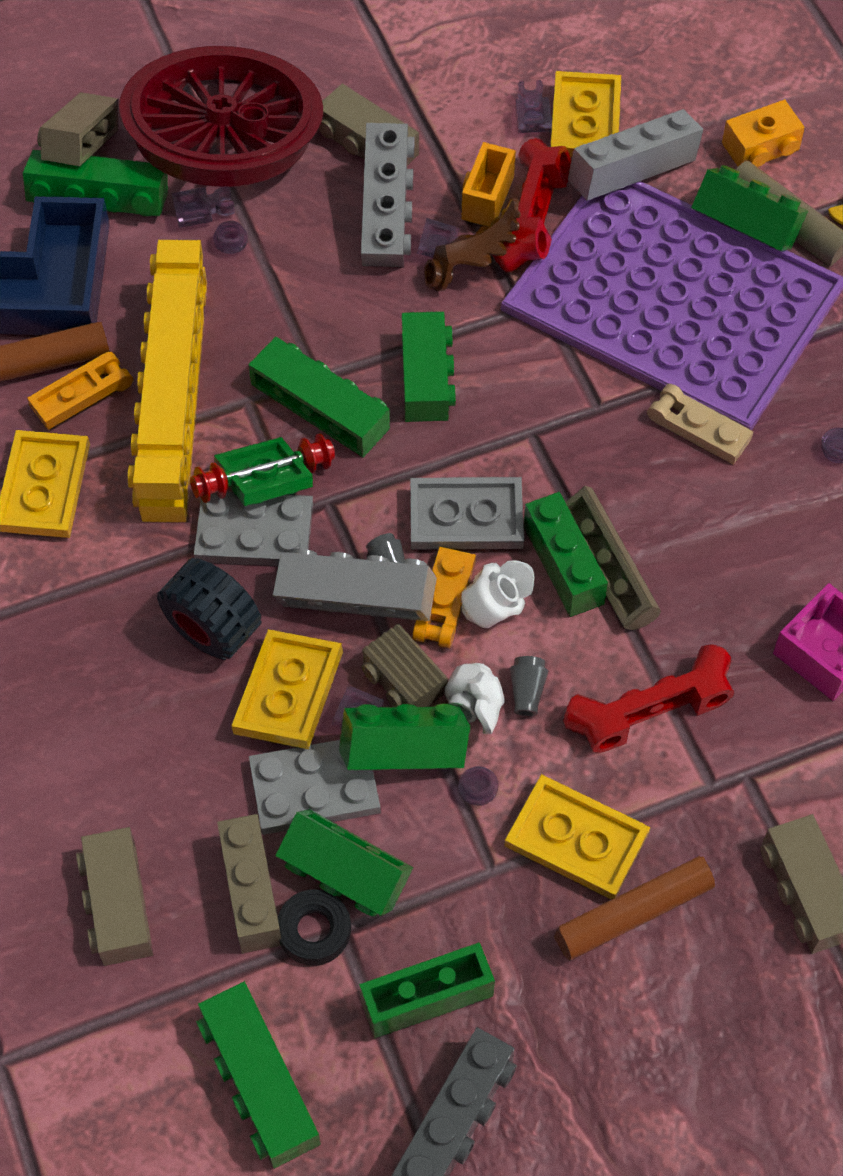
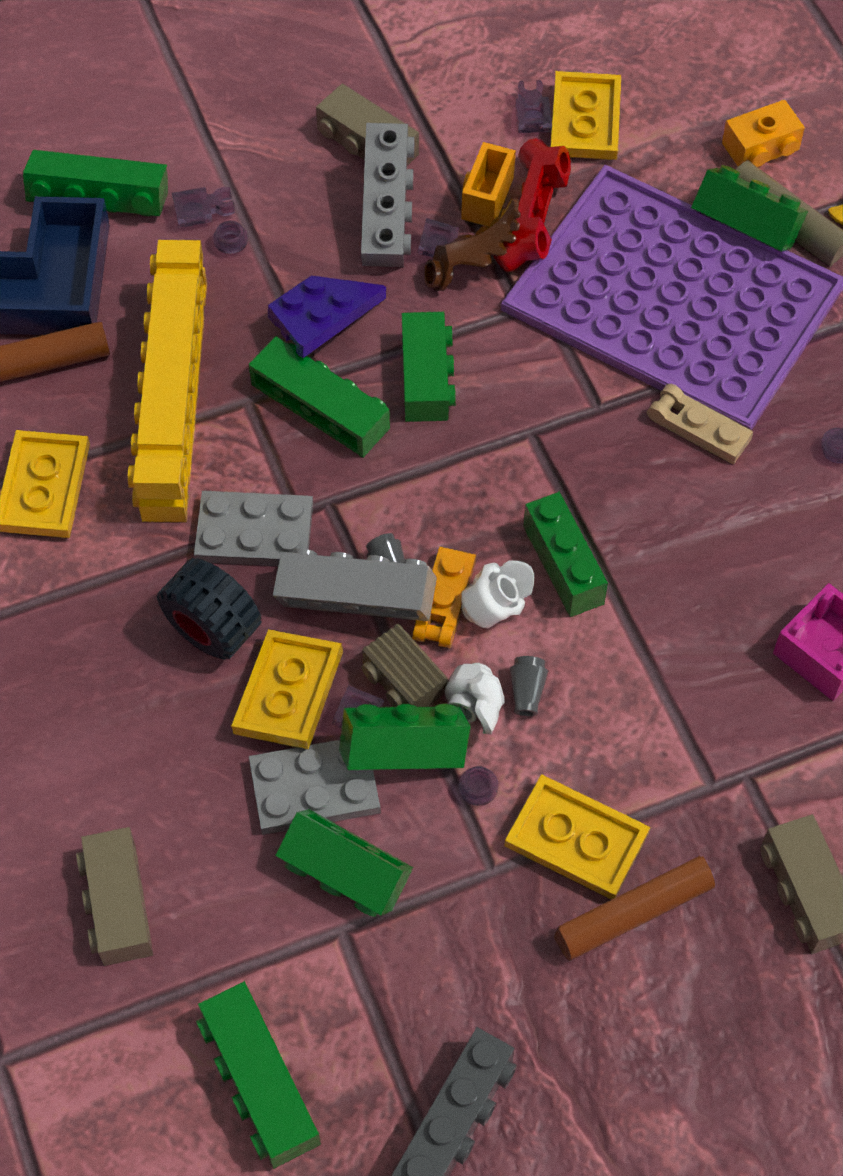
(78, 129): dark tan brick -> none
(79, 389): light orange plate -> none
(149, 106): dark red piece -> none
(249, 883): dark tan brick -> none
(263, 470): green plate -> none
(314, 952): black tyre -> none
(321, 309): none -> dark purple wing
(427, 990): green brick -> none
(467, 513): light grey plate -> none
(610, 723): red plate -> none
(625, 587): dark tan brick -> none
(634, 154): light grey brick -> none

